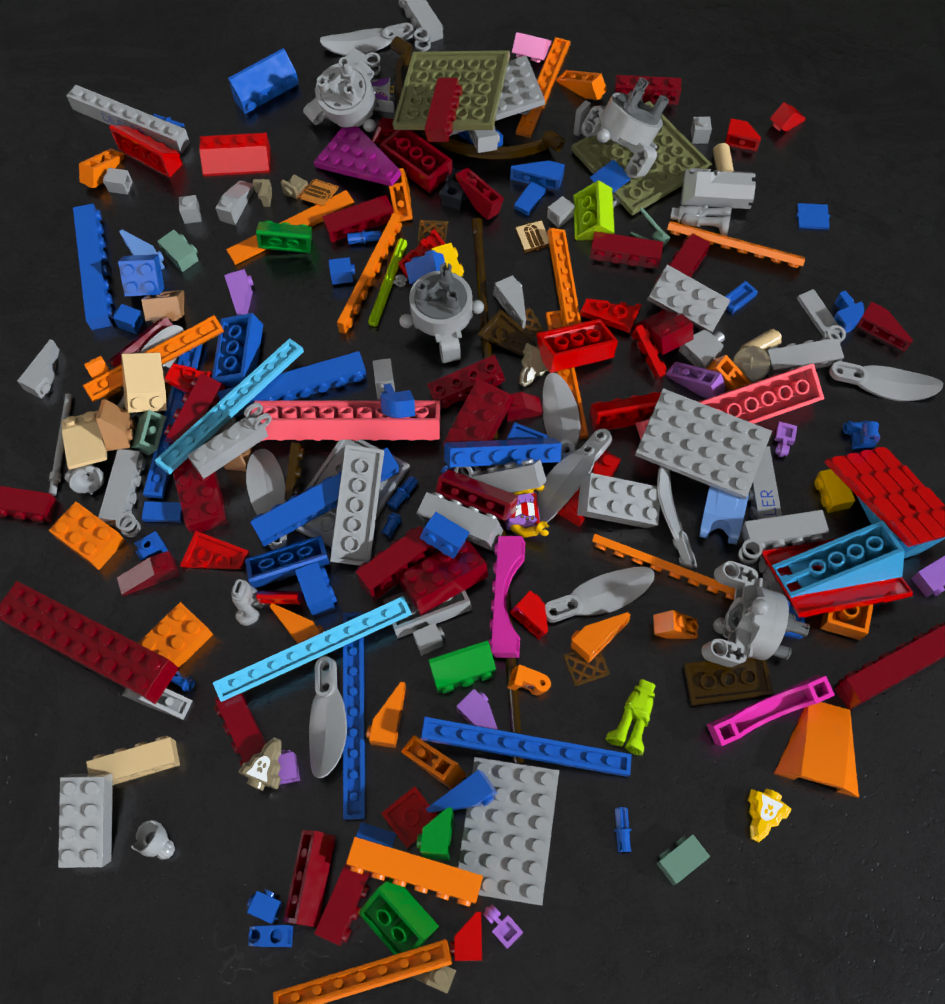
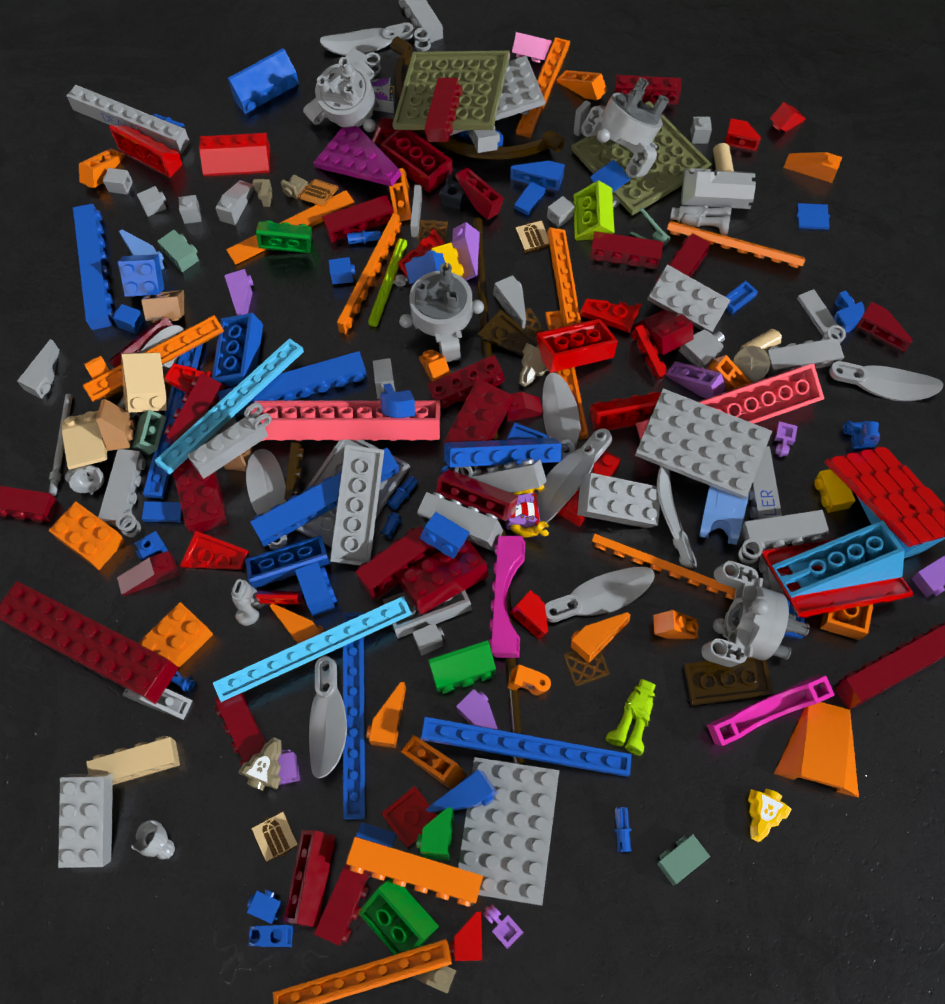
(152, 201): none -> light grey brick
(274, 837): none -> piece
(416, 210): none -> light grey tile
(434, 364): none -> orange slope
(466, 242): none -> medium lavender slope
(816, 164): none -> orange slope

